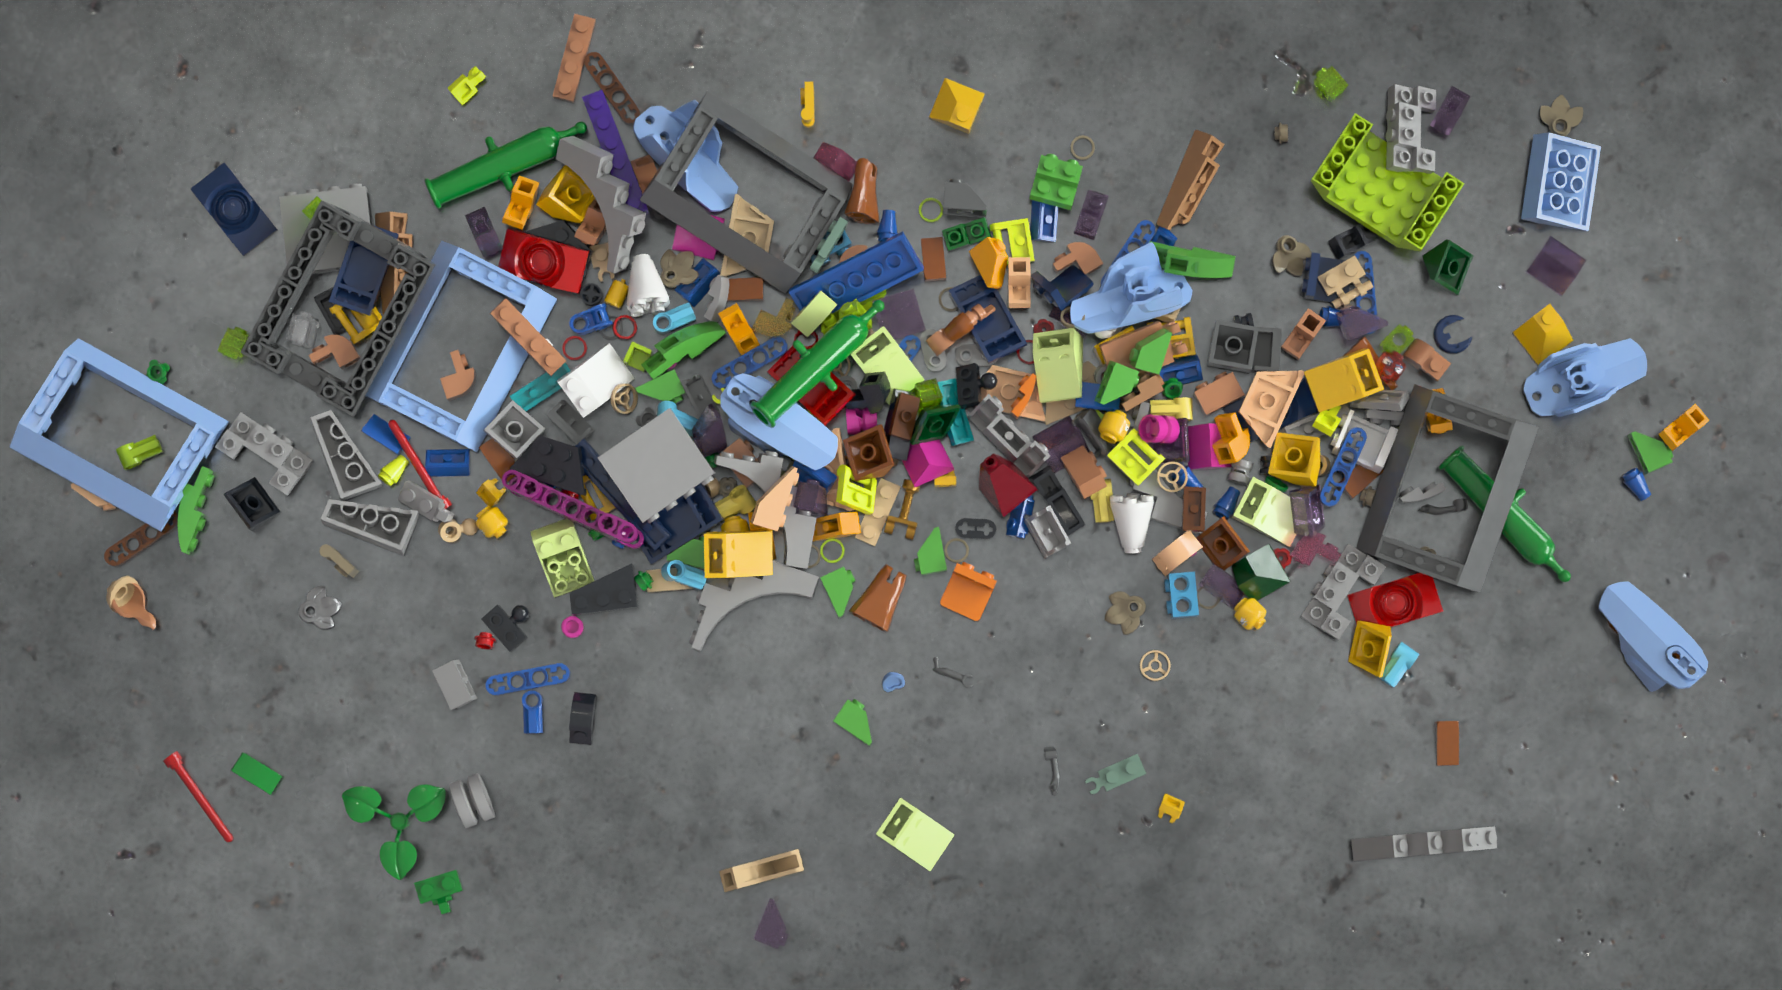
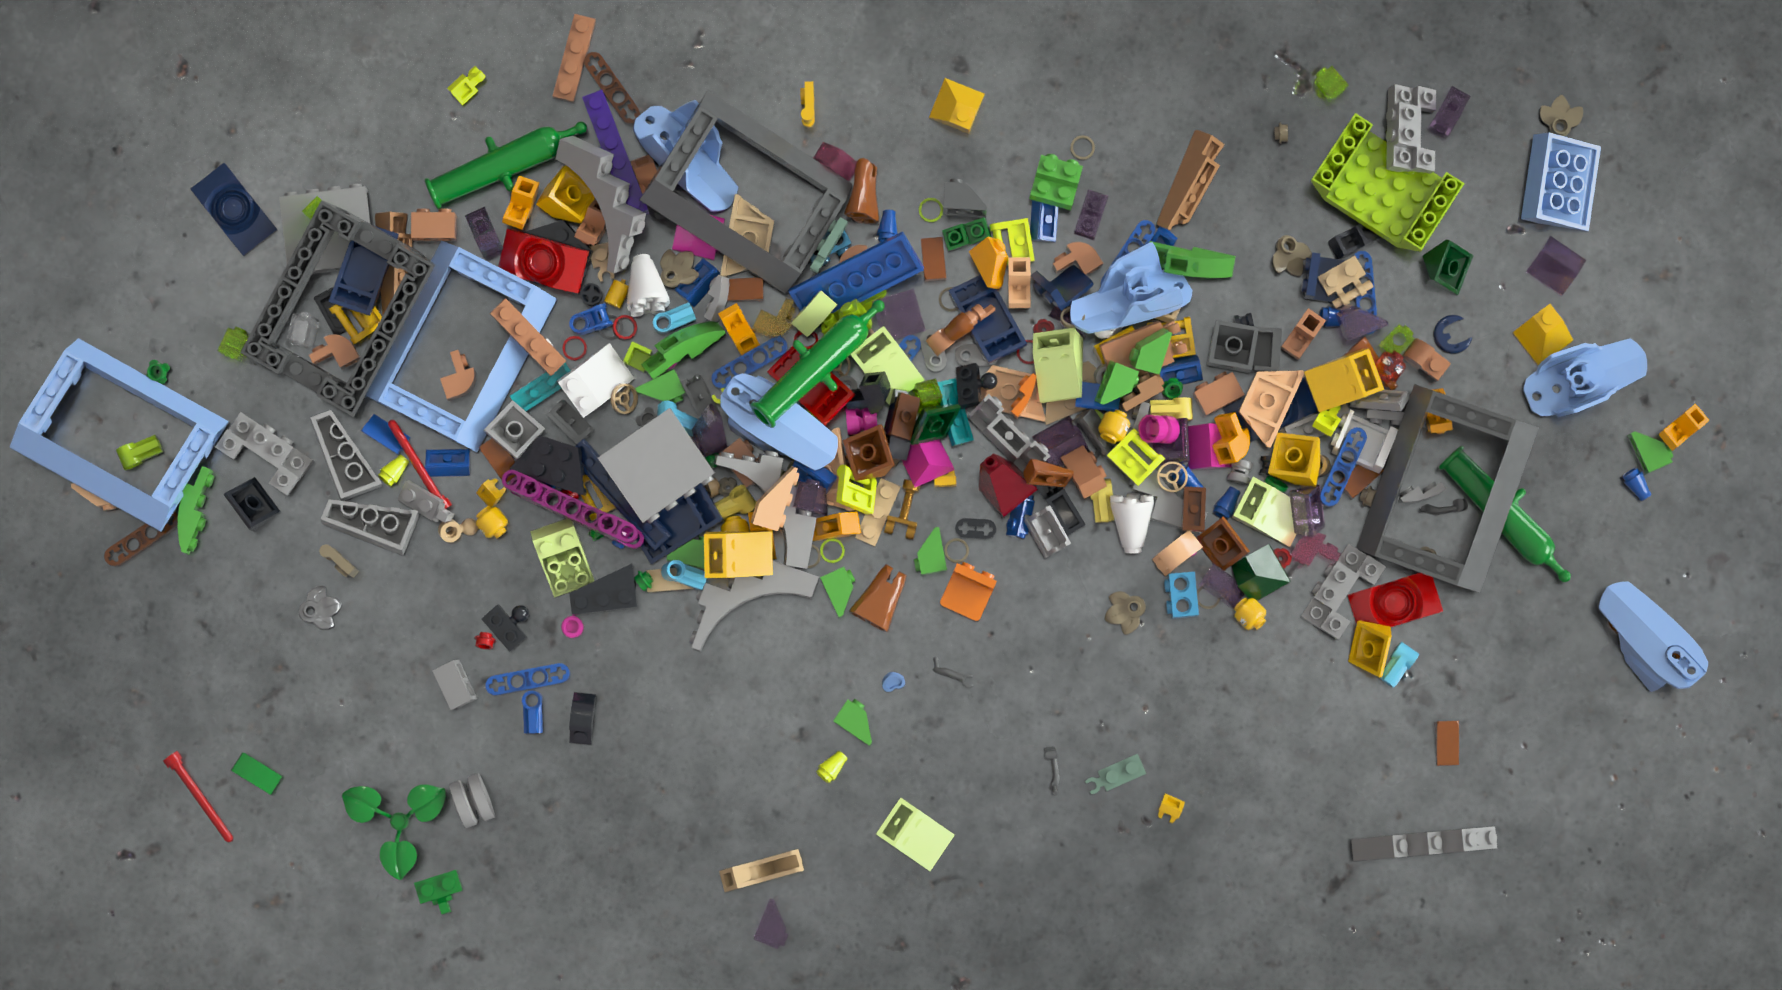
(129, 601): piece -> none
(433, 225): none -> nougat brick
(831, 767): none -> neon yellow cone
(1046, 474): none -> dark orange slope
(1155, 660): tan piece -> none

